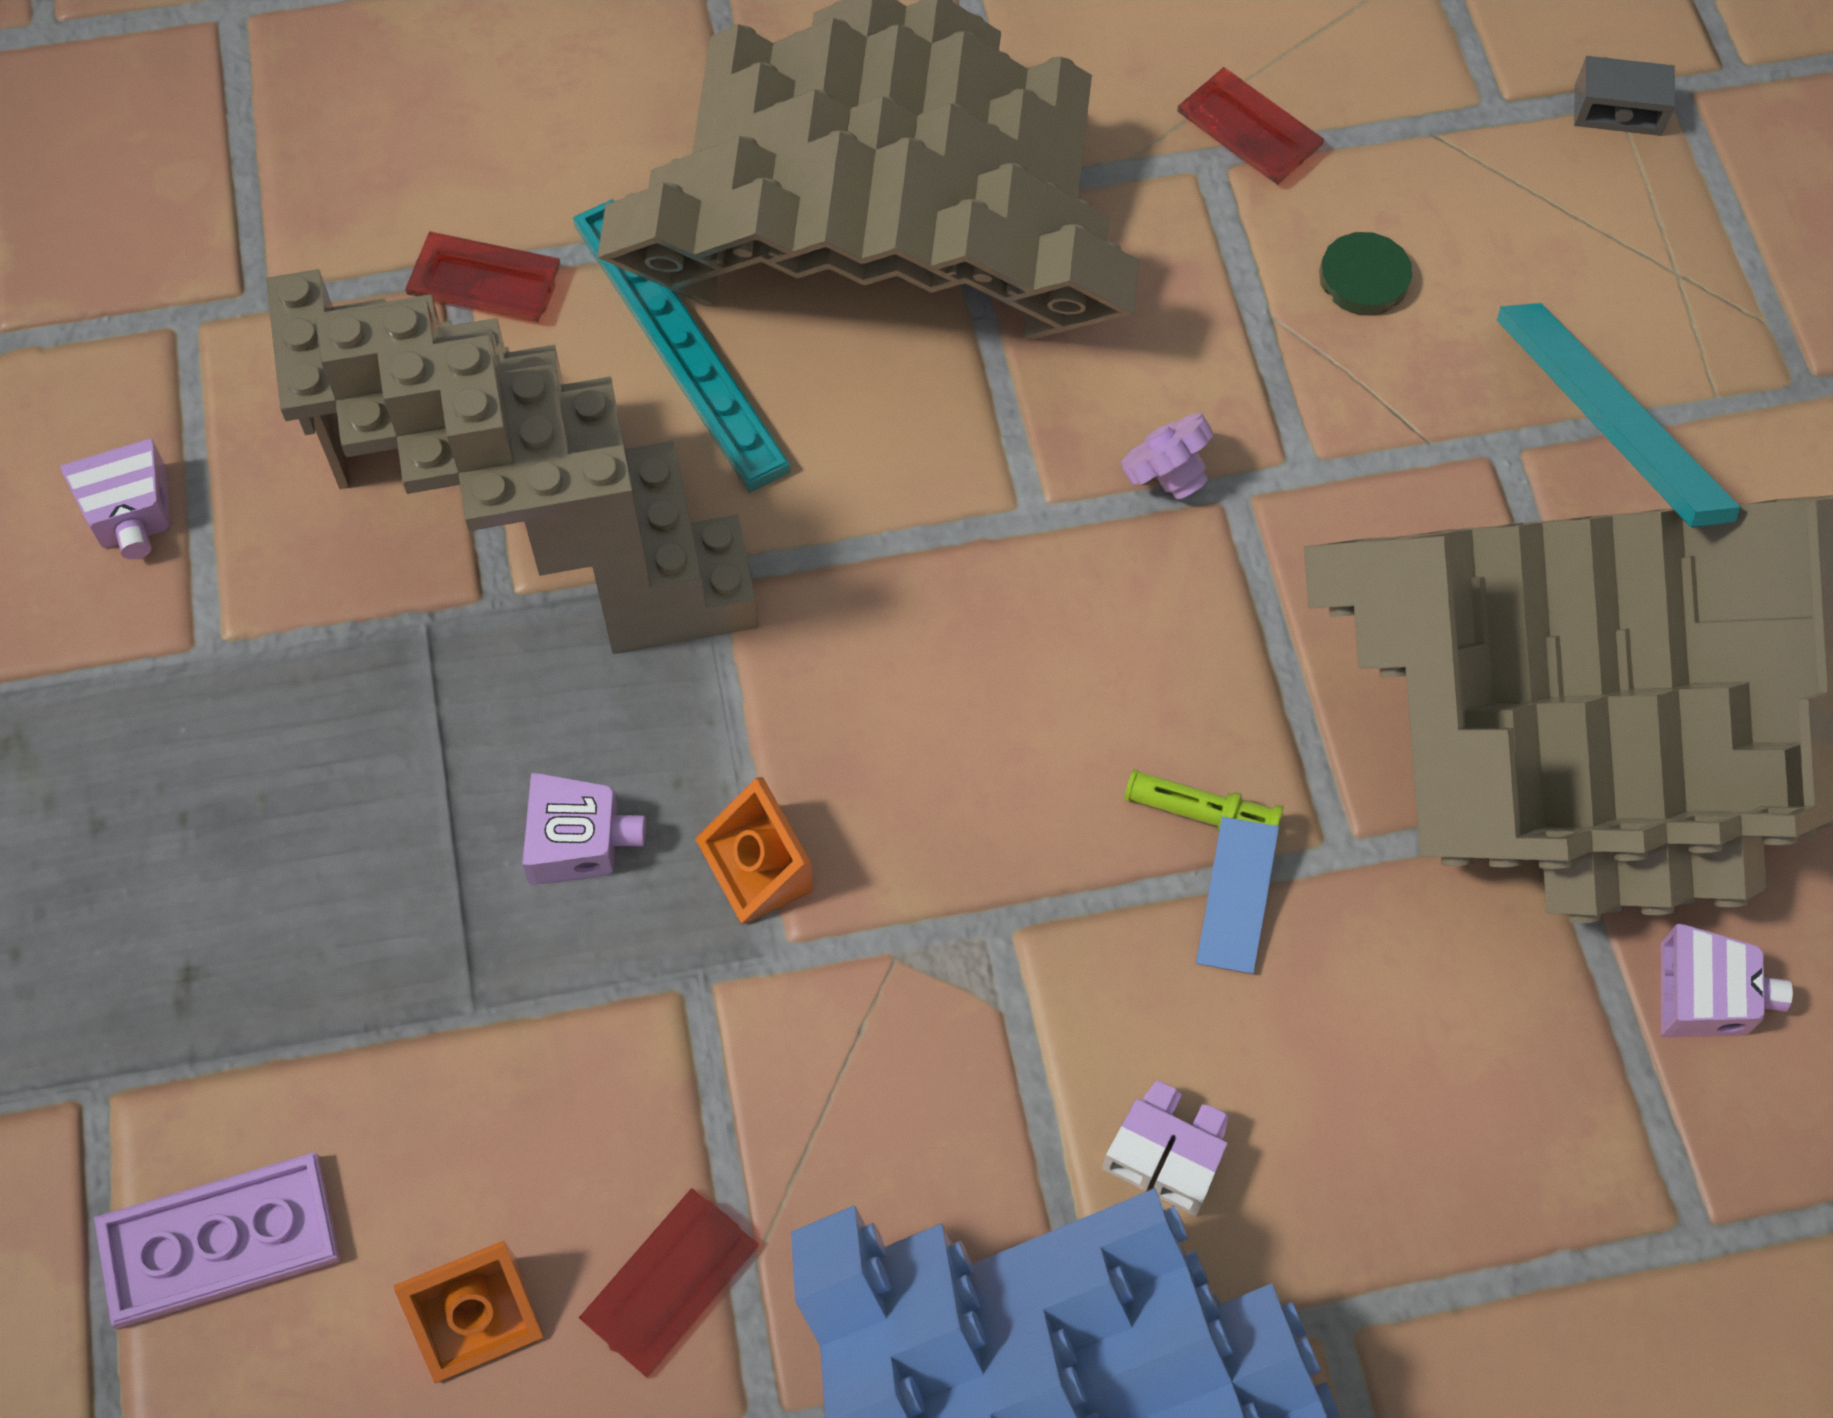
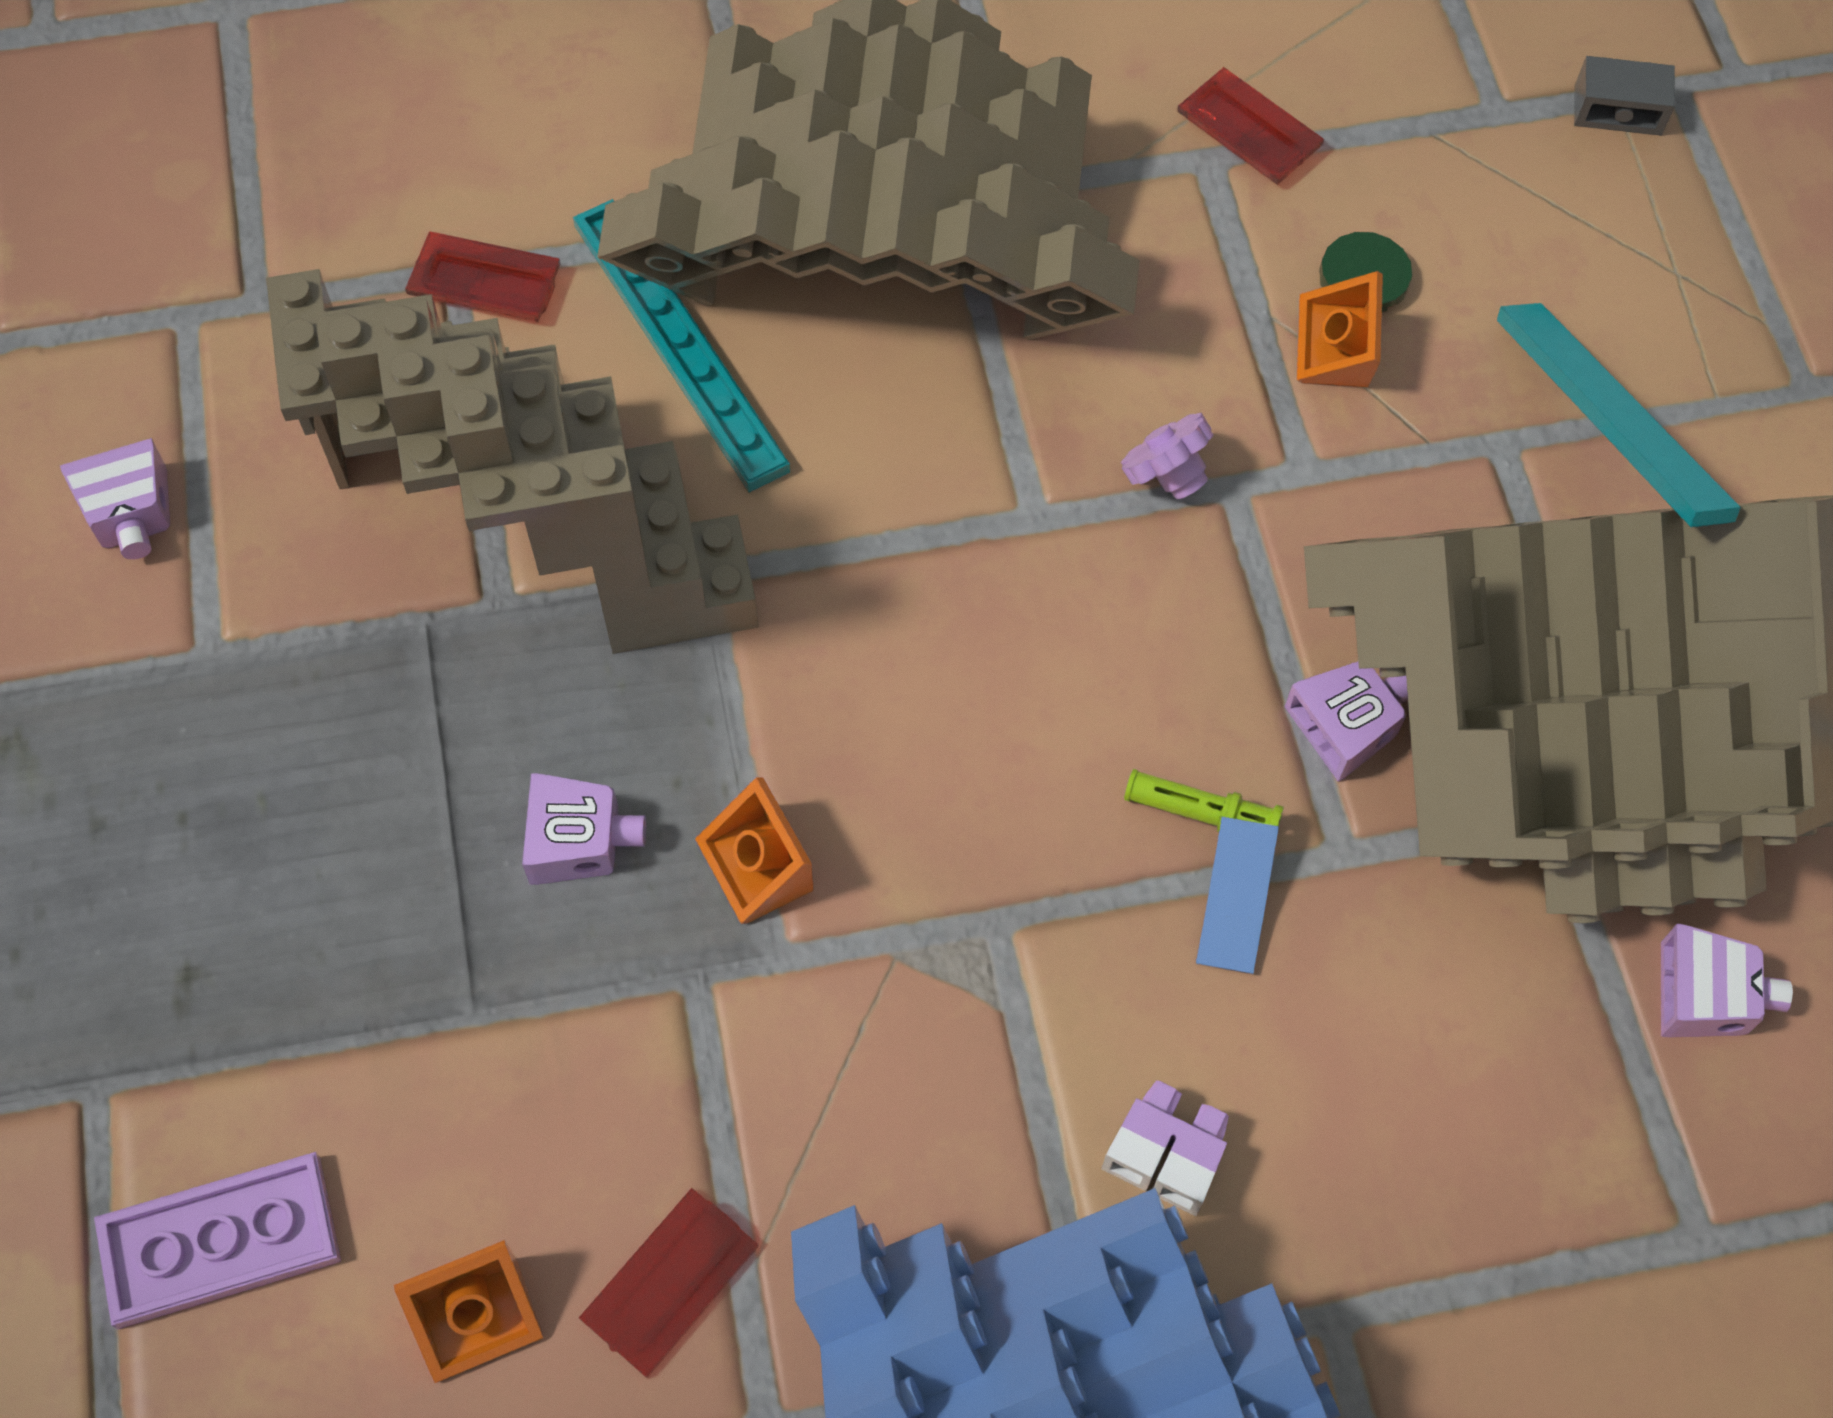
(1341, 332): none -> orange slope
(1348, 714): none -> lavender torso

